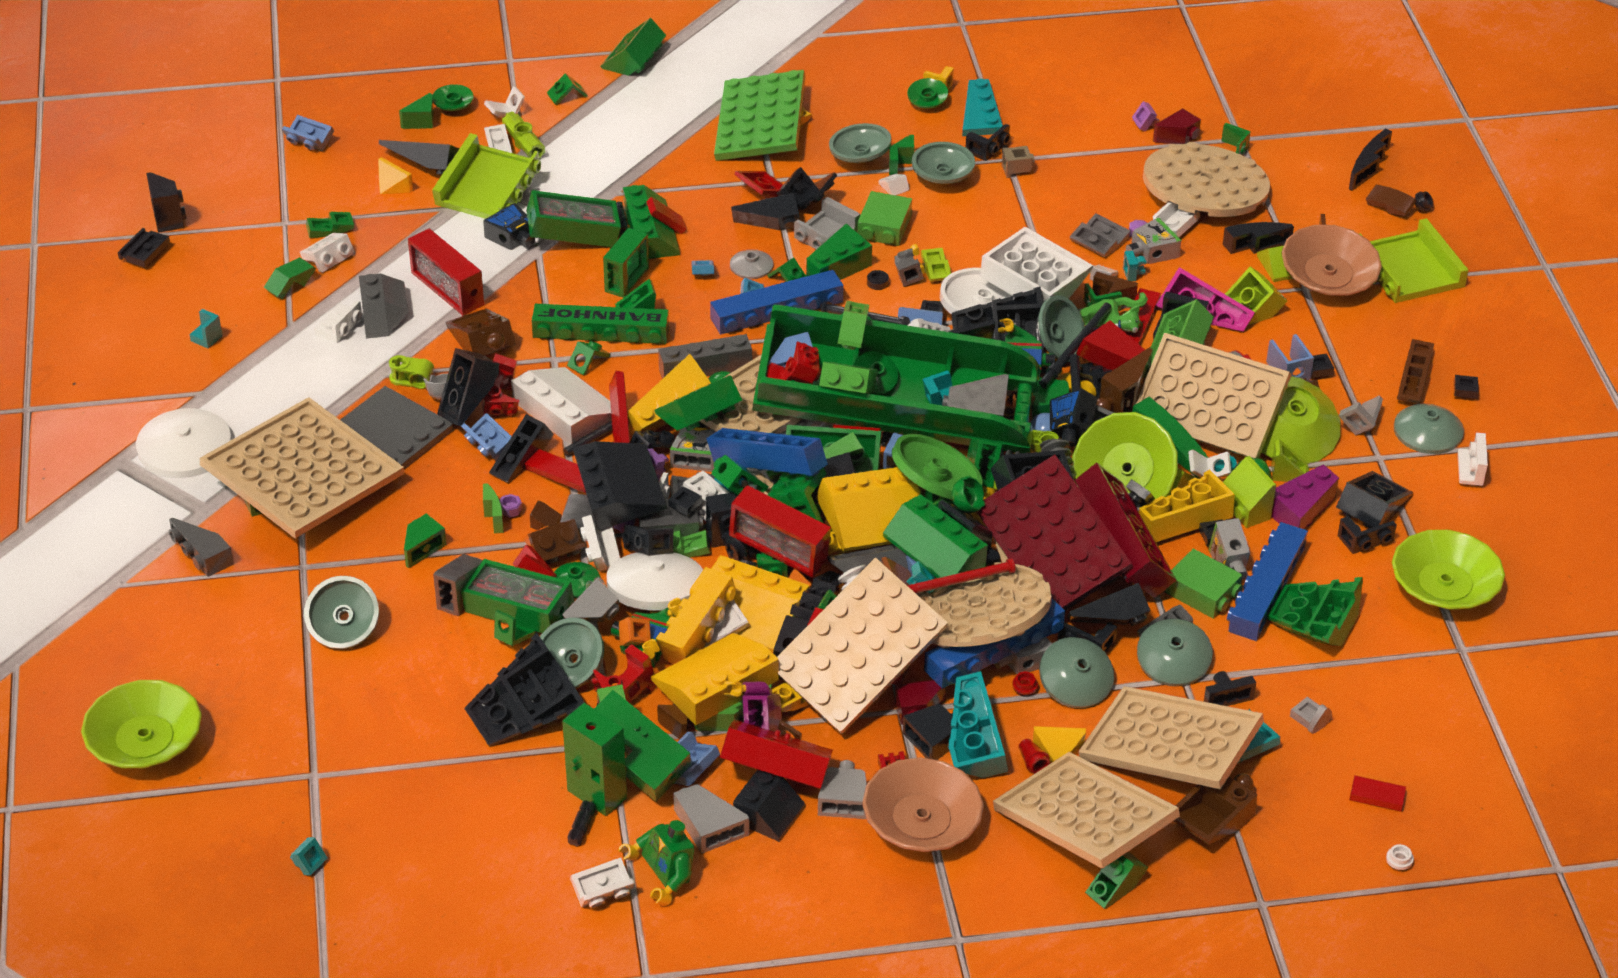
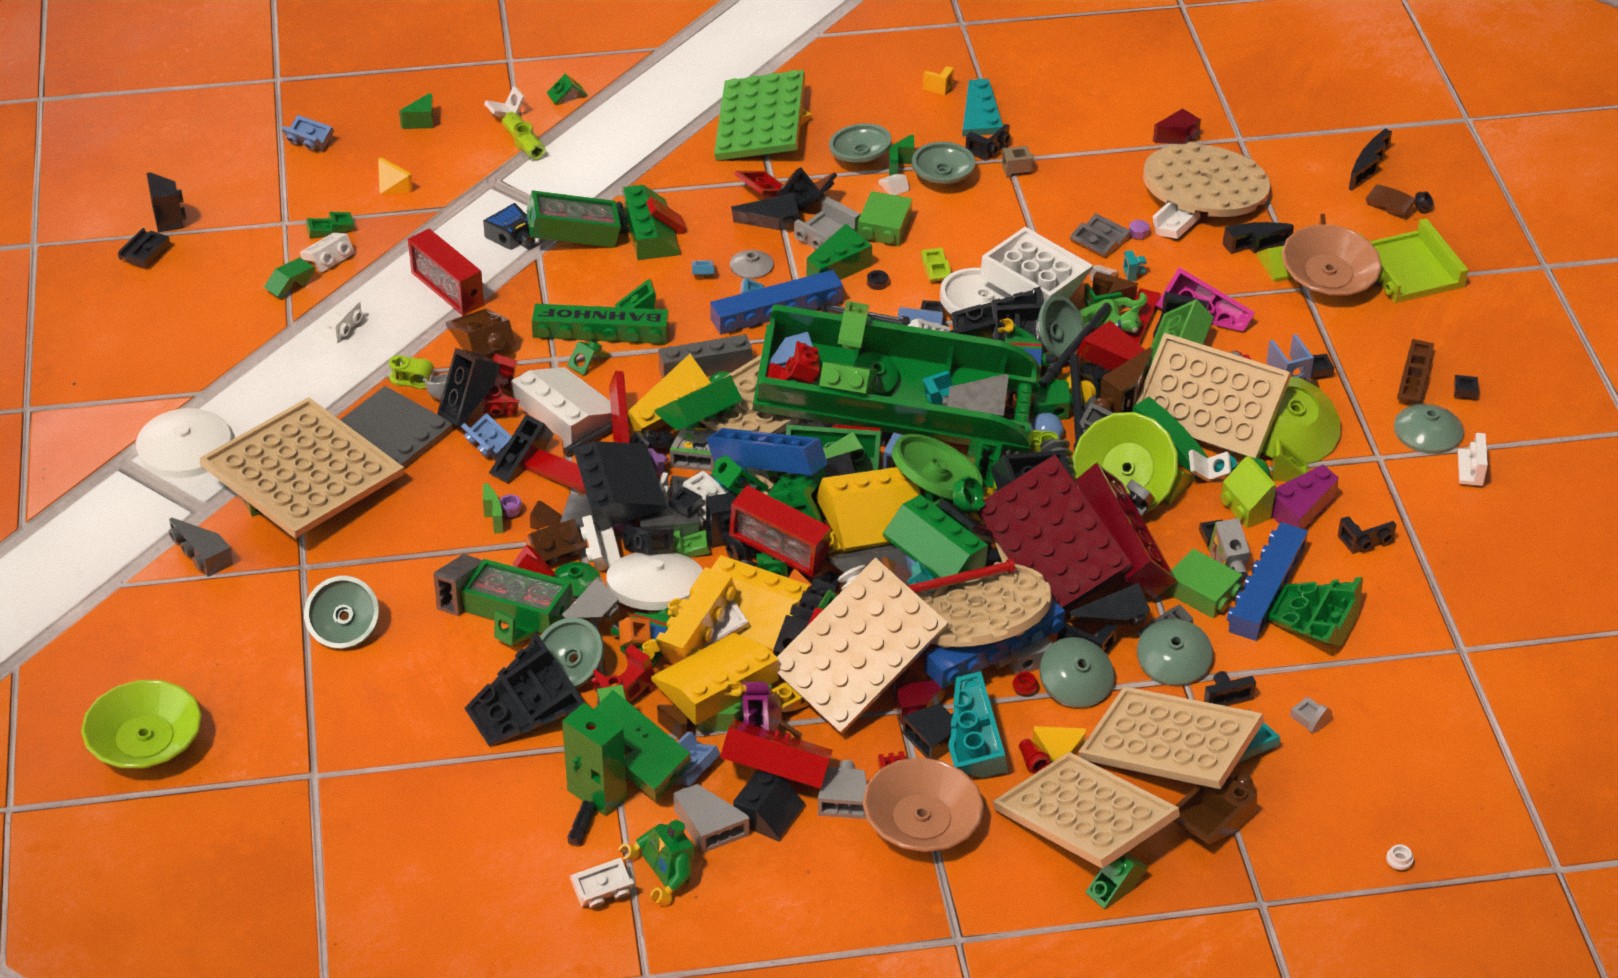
(208, 331): teal panel -> none
(308, 856): teal tile -> none
(382, 303): dark grey wedge -> none
(422, 539): green slope -> none
(427, 154): black wedge -> none
(453, 97): green dish -> none
(484, 179): lime panel -> none
(498, 138): white plate -> none
(626, 262): green window -> none
(635, 49): green slope -> none
(790, 270): green bracket -> none
(908, 268): dark grey piece -> none
(927, 93): green dish -> none
(1072, 414): black torso -> none
(1145, 116): medium lavender tile -> none
(1155, 242): light grey torso -> none
(1187, 507): yellow wedge -> none
(1237, 137): green bracket -> none
(1257, 294): lime slope -> none
(1361, 417): light grey bracket -> none
(1373, 499): black slope -> none
(1377, 793): red tile -> none
(1448, 569): lime dish -> none

